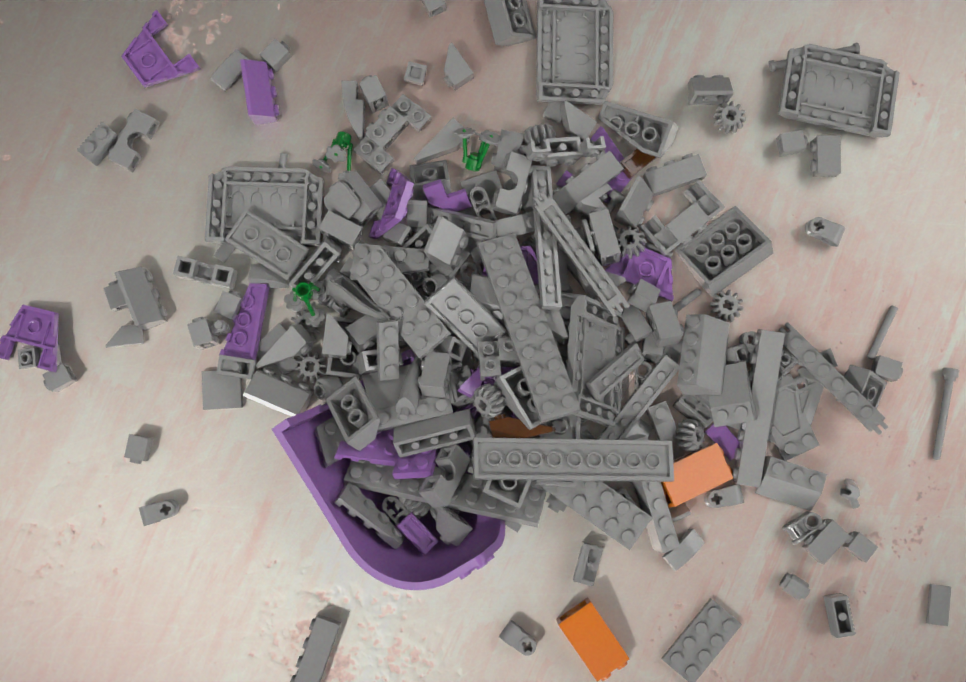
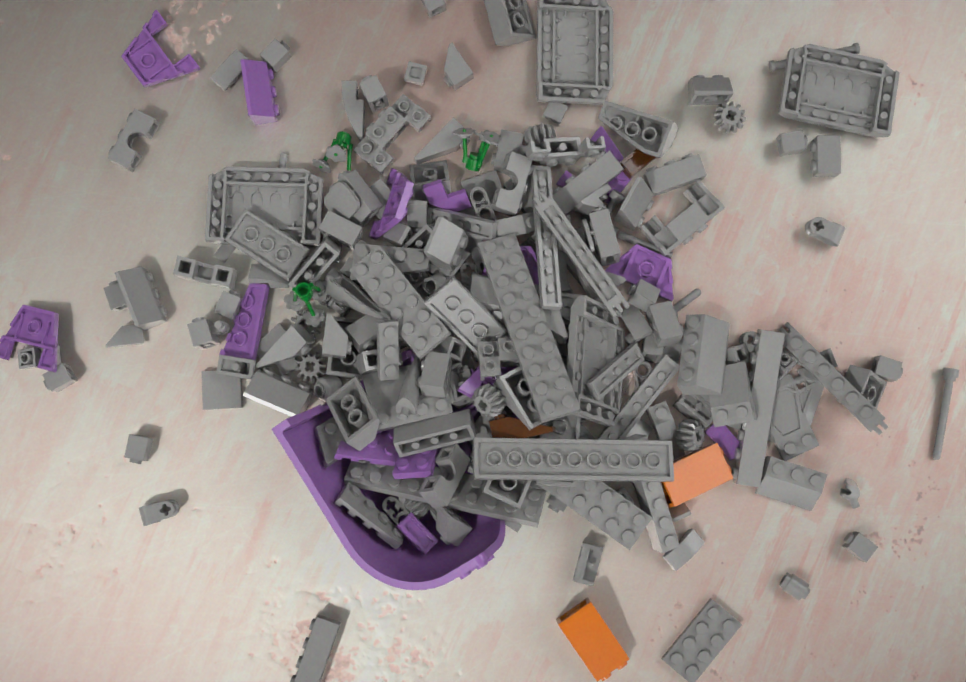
(98, 144): light grey brick -> none
(515, 636): light grey piece -> none
(575, 121): light grey slope -> none
(633, 235): light grey gear -> none
(725, 251): light grey slope -> none
(727, 496): light grey piece -> none
(728, 299): light grey gear -> none
(801, 527): light grey piece -> none
(825, 541): light grey brick -> none
(839, 615): light grey brick -> none
(882, 332): light grey bar -> none
(938, 605): light grey tile -> none

